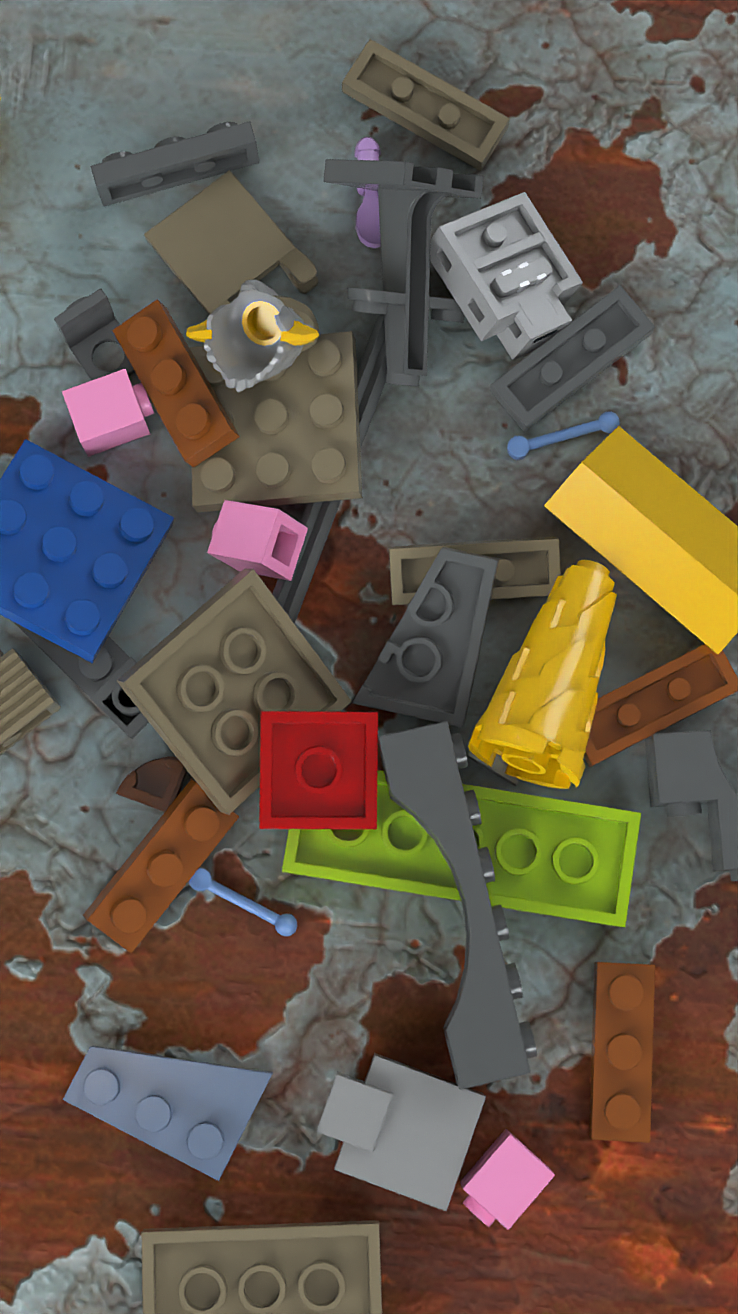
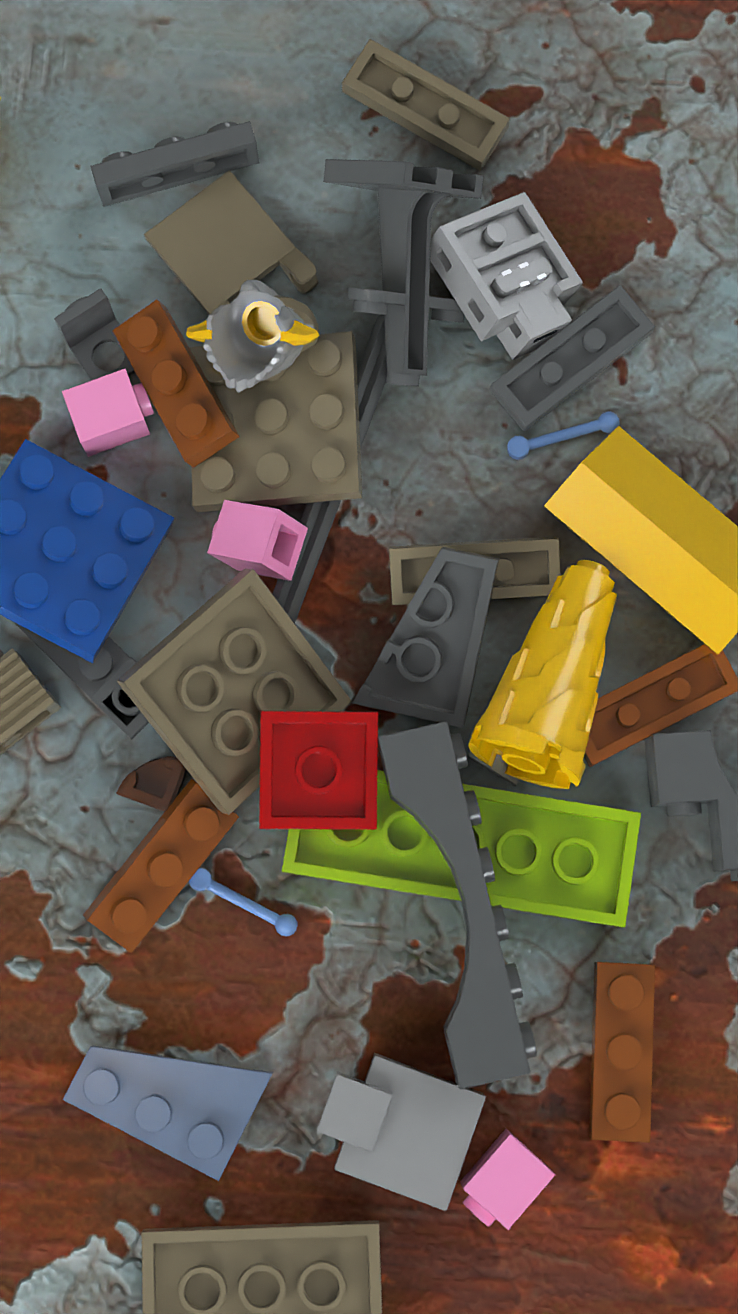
(368, 214): lavender piece -> none

